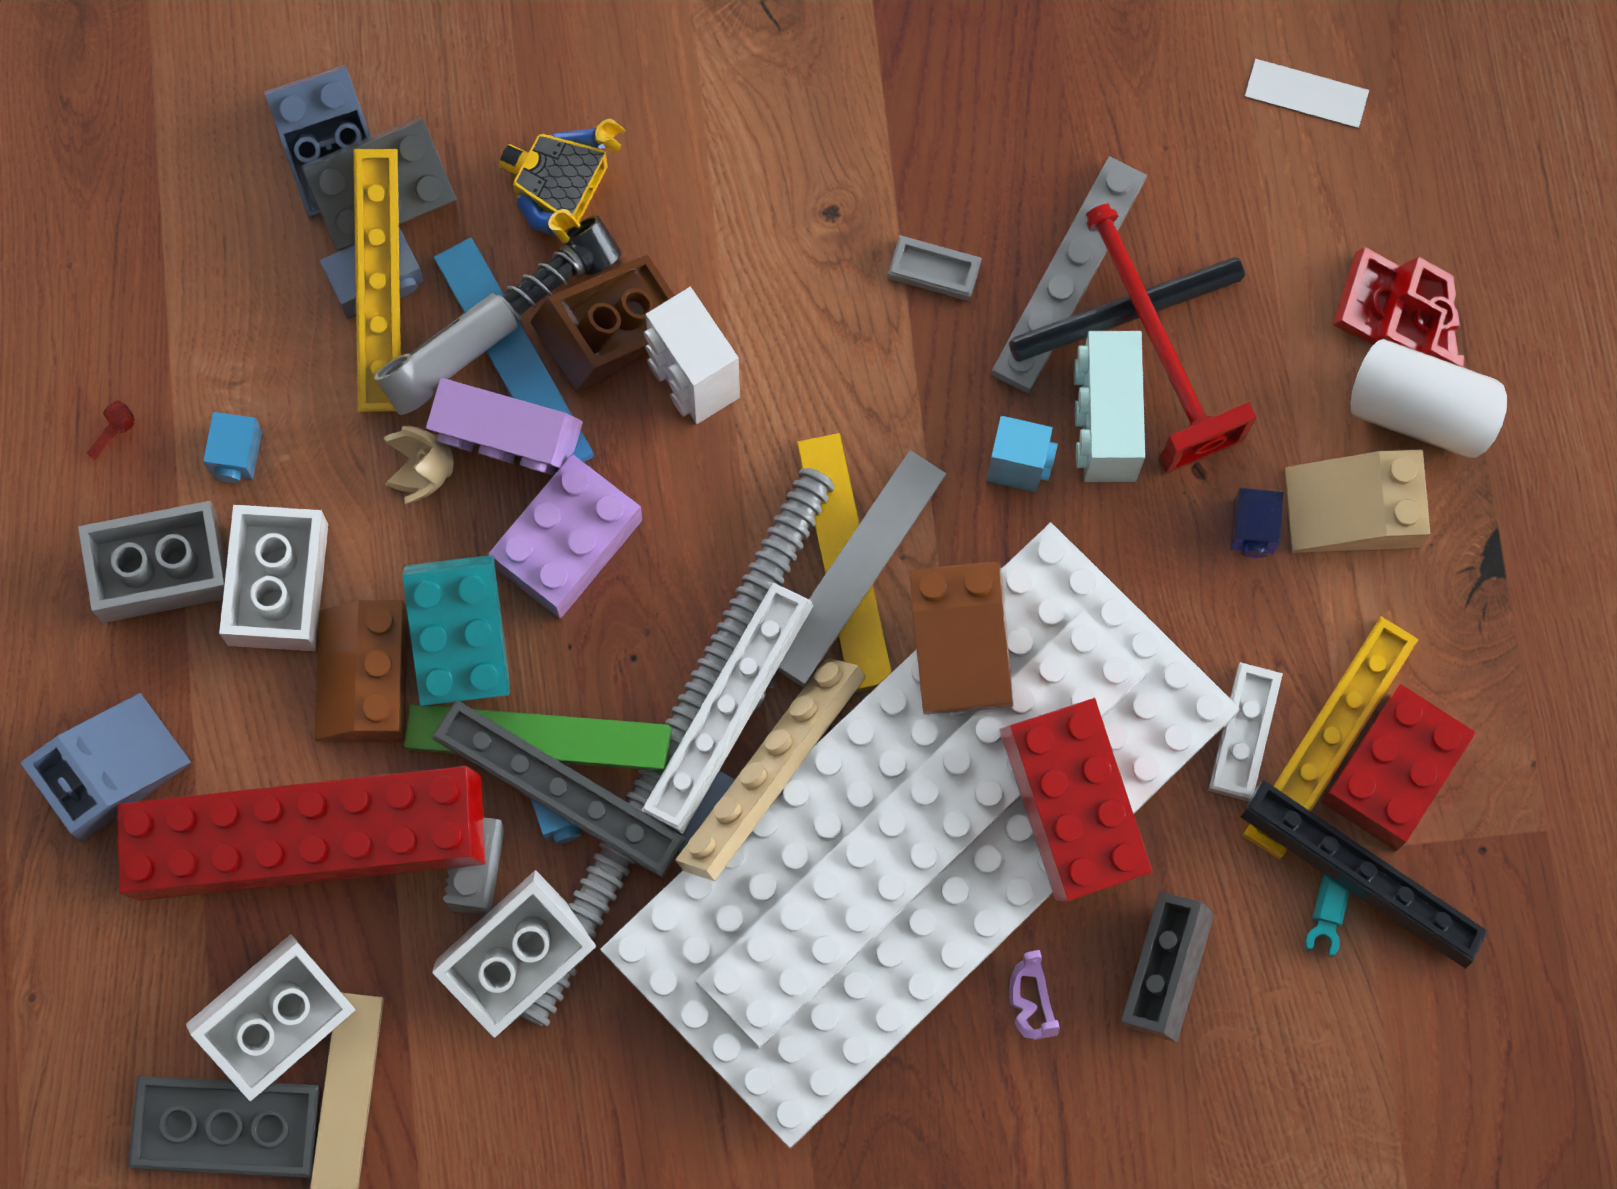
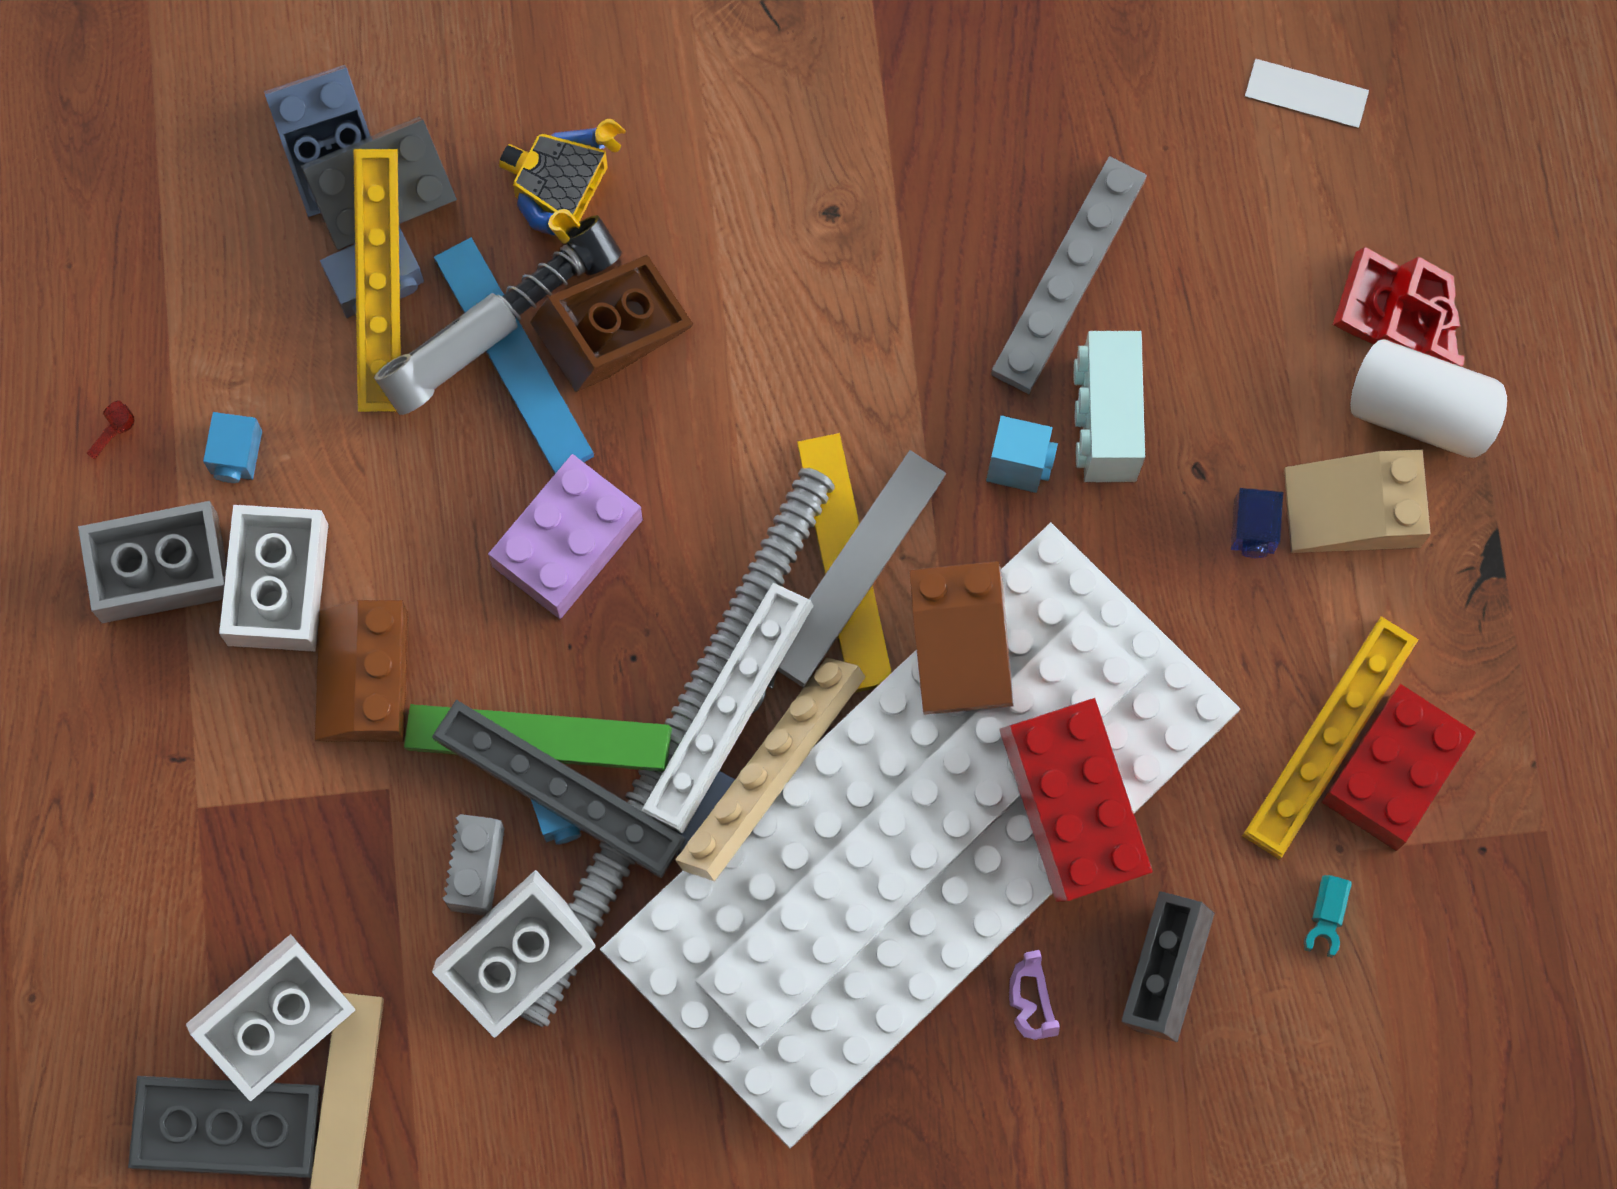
(105, 763): sand blue slope -> none
(301, 833): red brick -> none
(426, 466): tan piece -> none
(456, 630): teal brick -> none
(503, 426): lavender brick -> none
(692, 356): white brick -> none
(934, 268): light grey tile -> none
(1123, 310): black axle -> none
(1205, 433): red tile -> none
(1246, 734): white tile -> none
(1364, 874): black tile -> none

